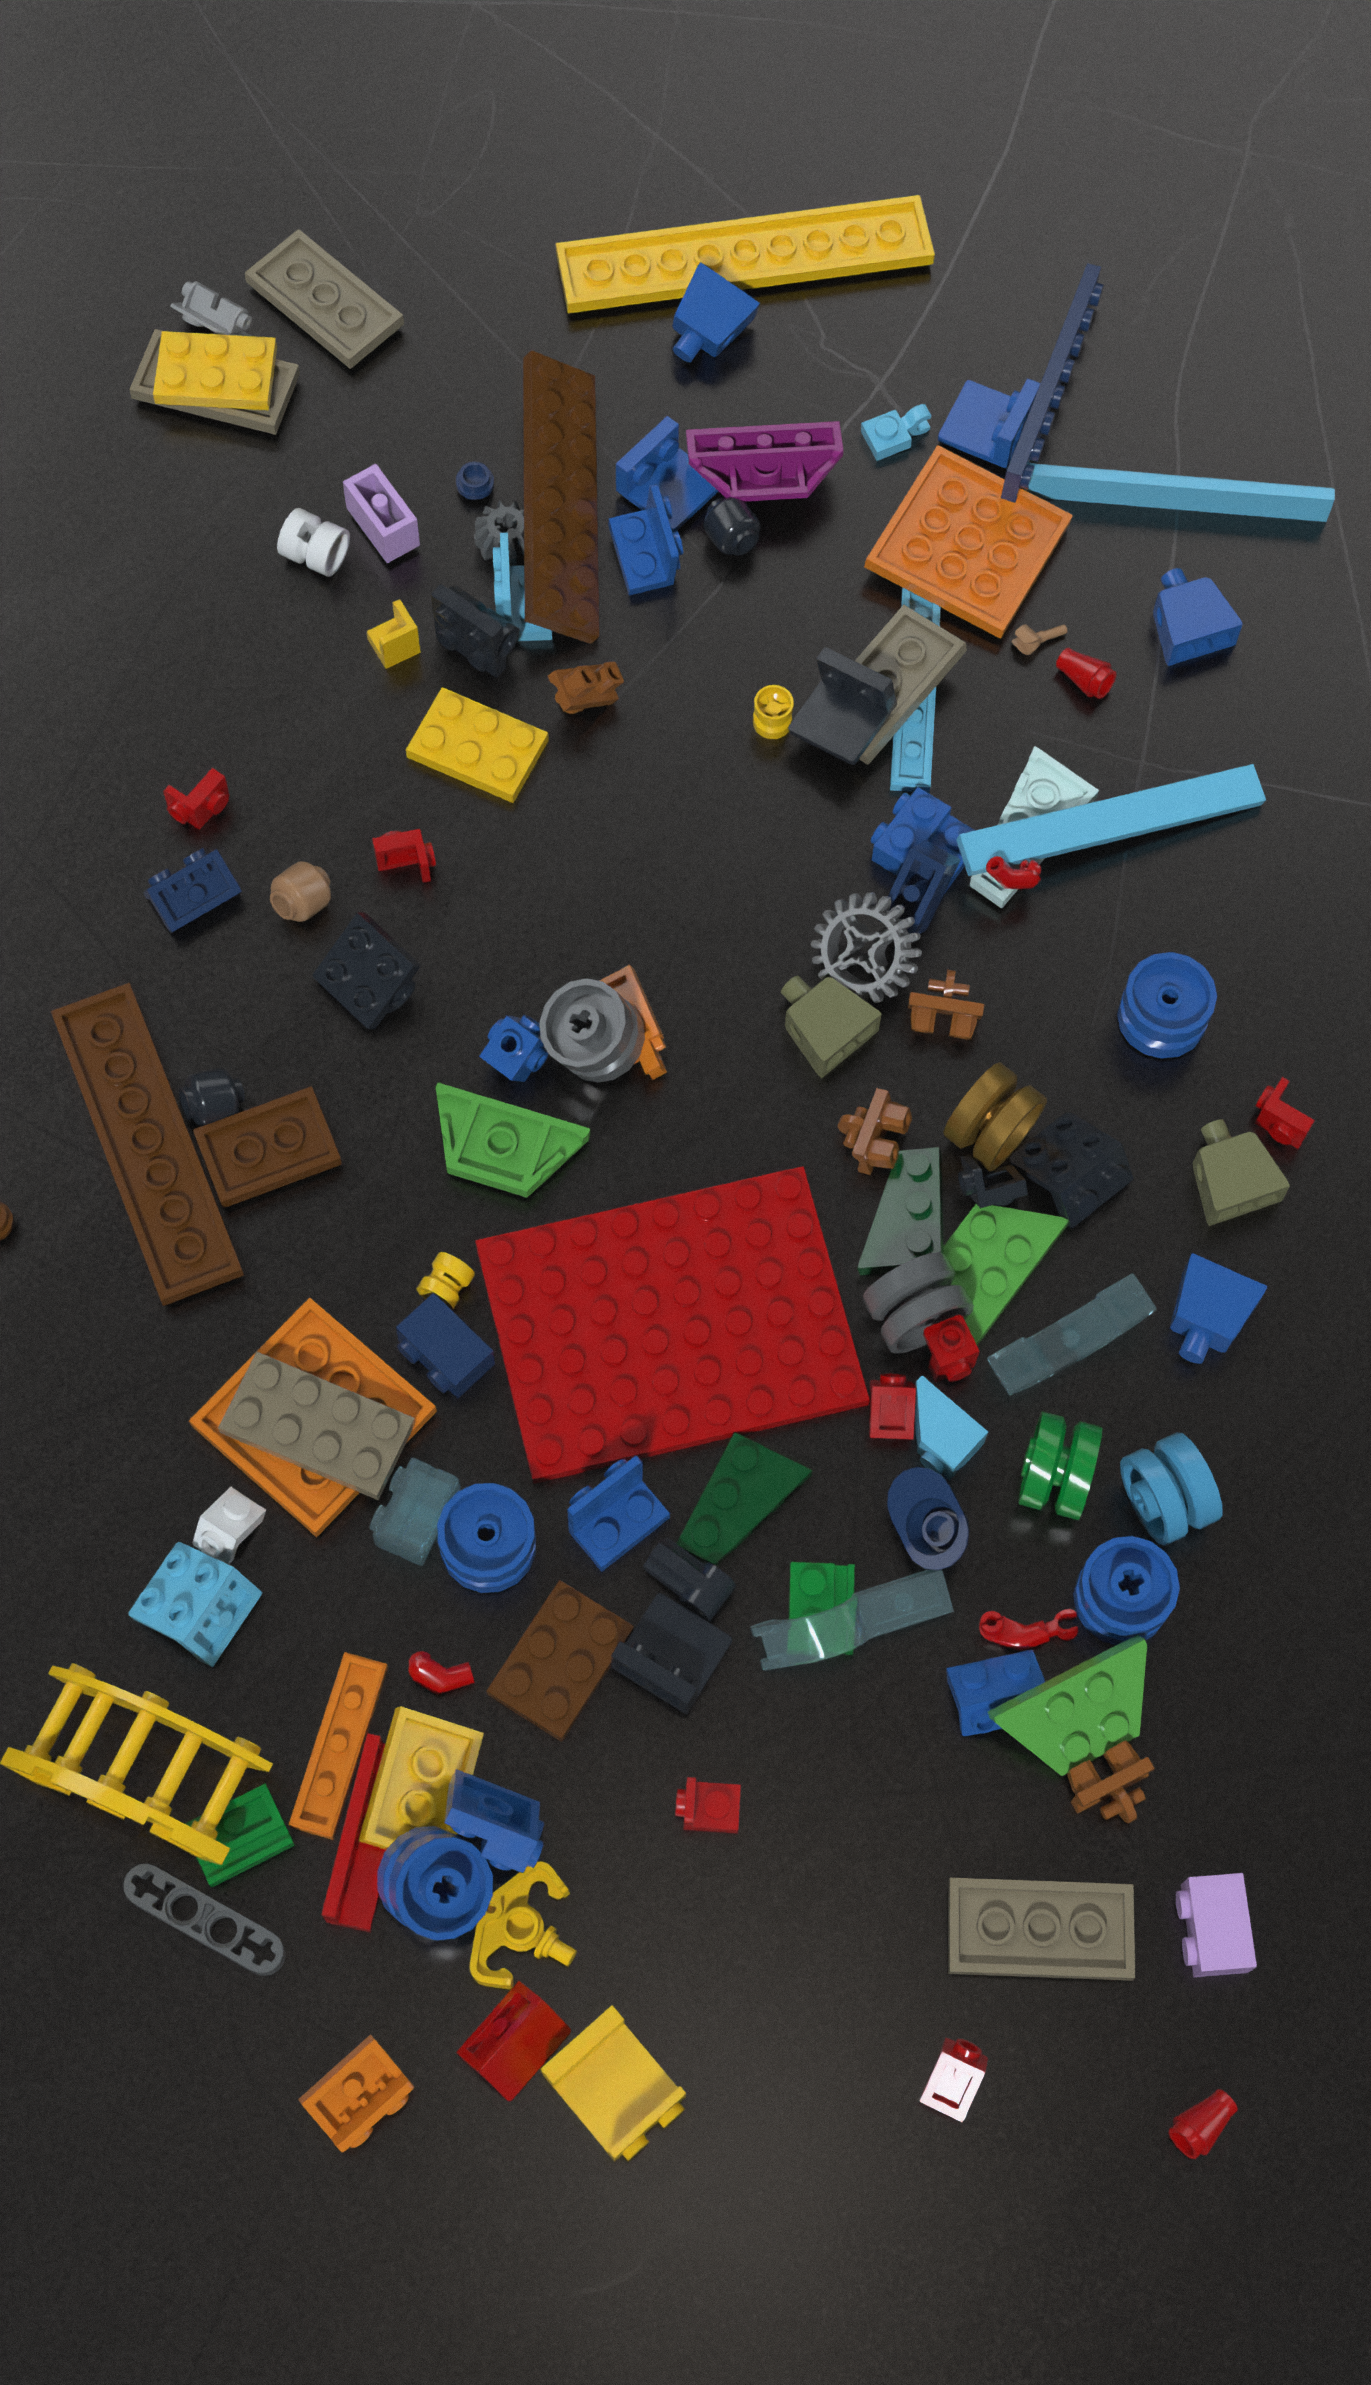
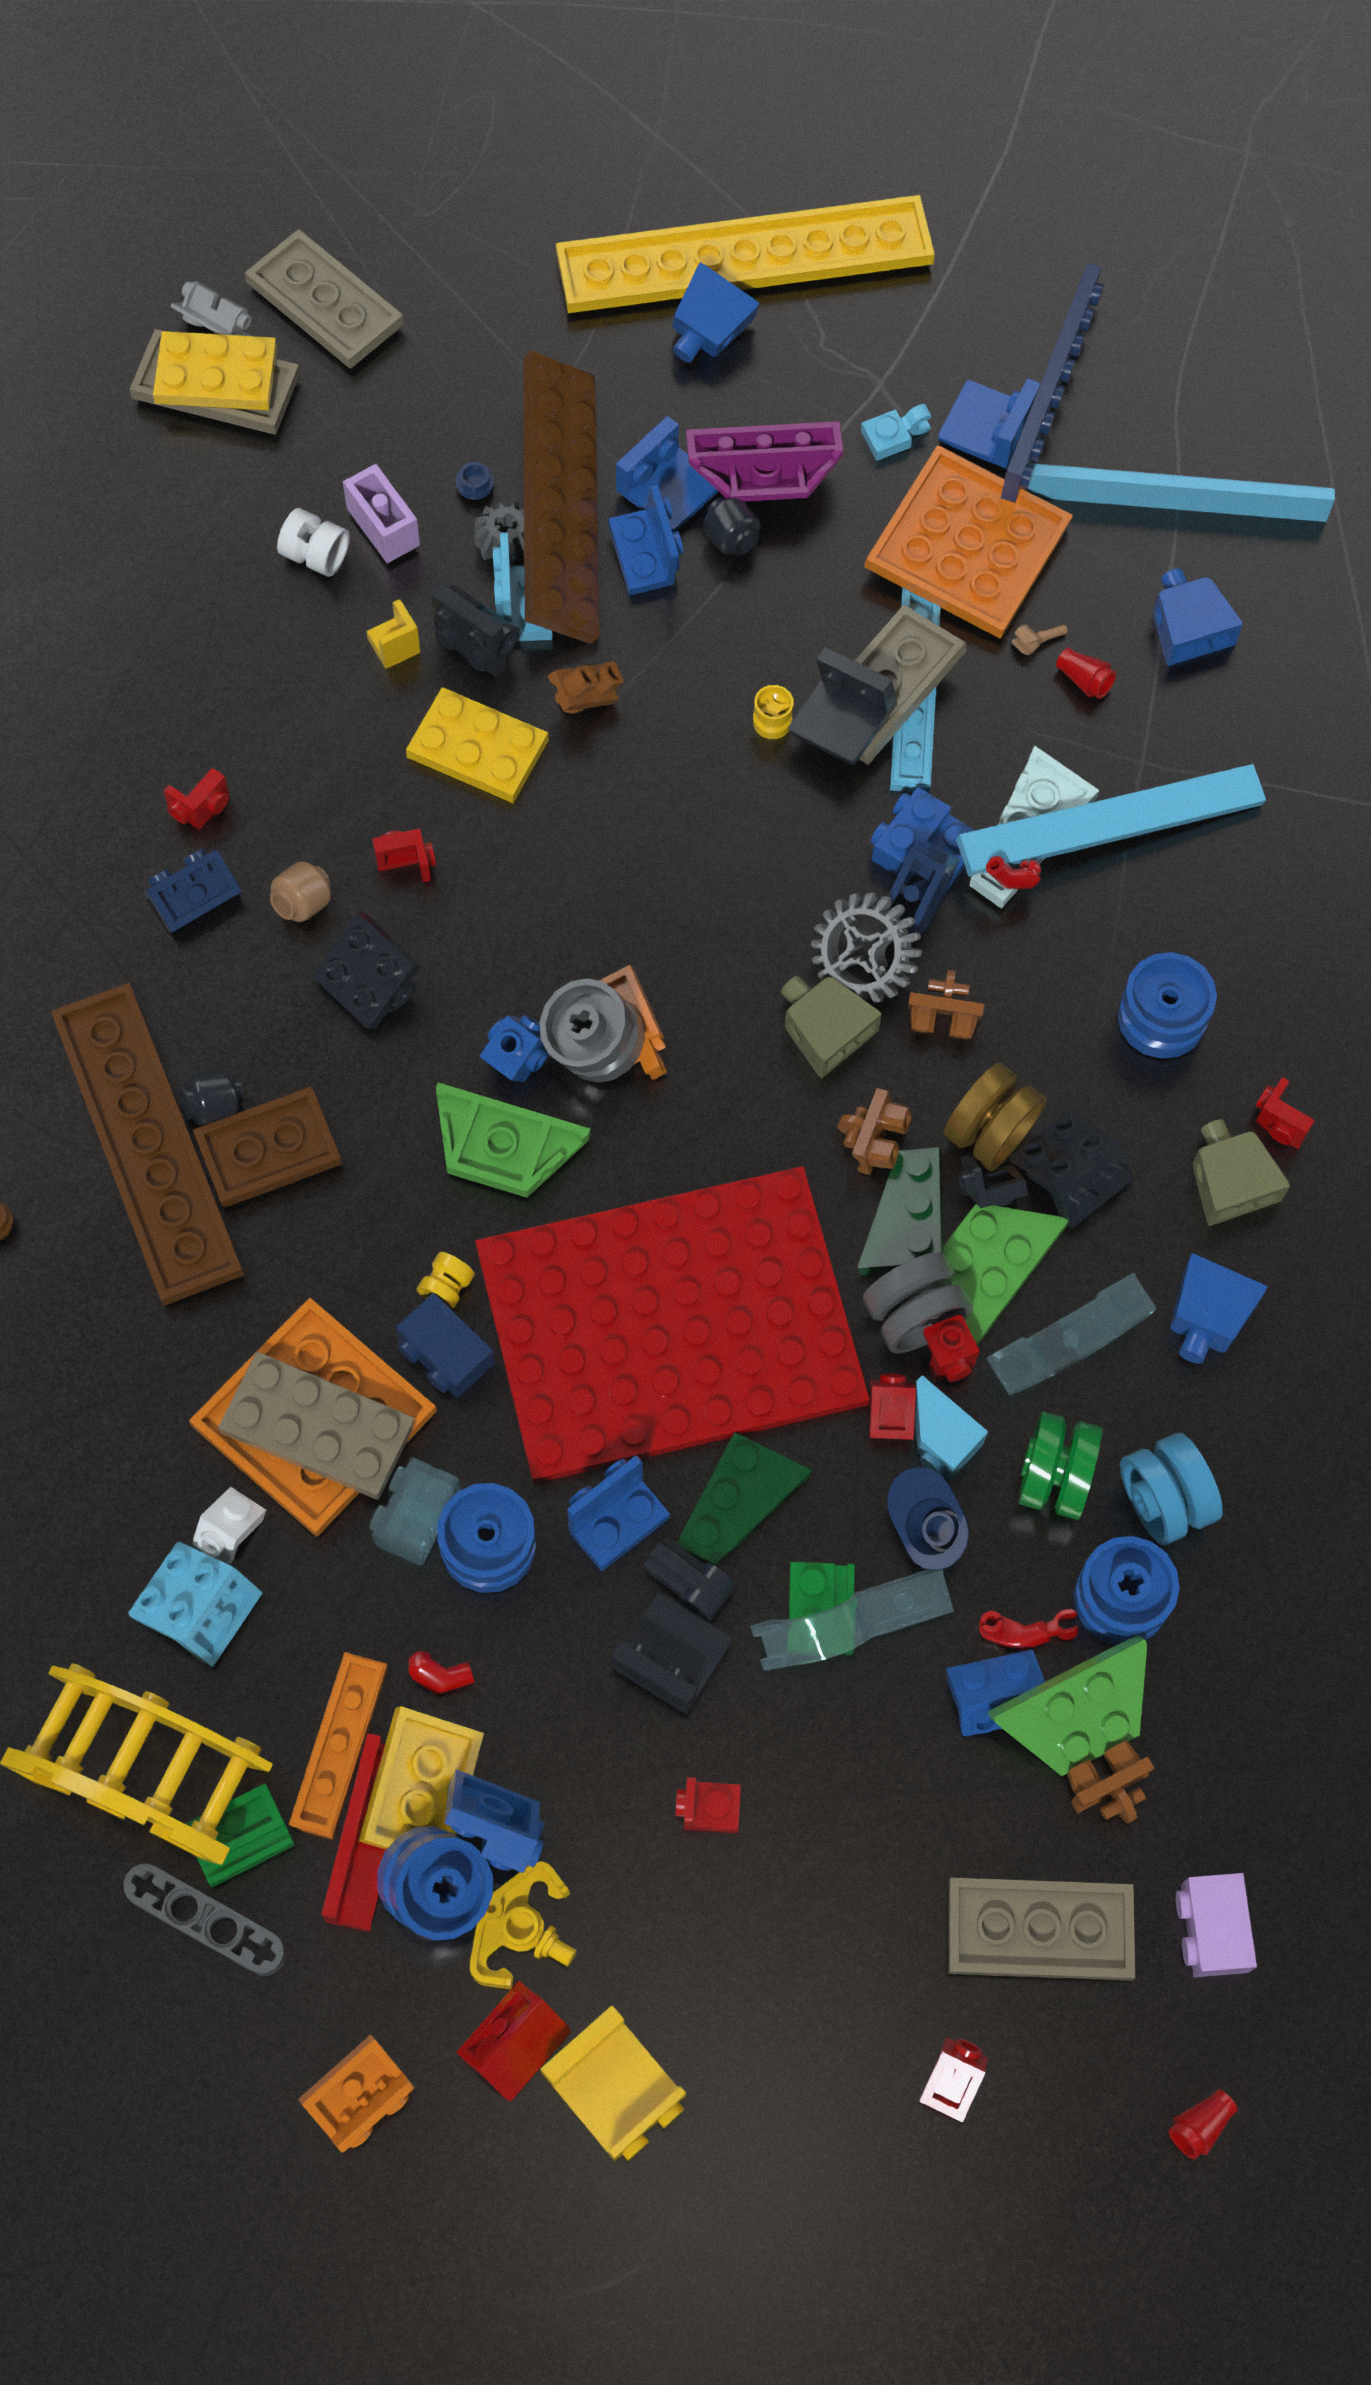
(559, 1660): reddish brown plate -> none

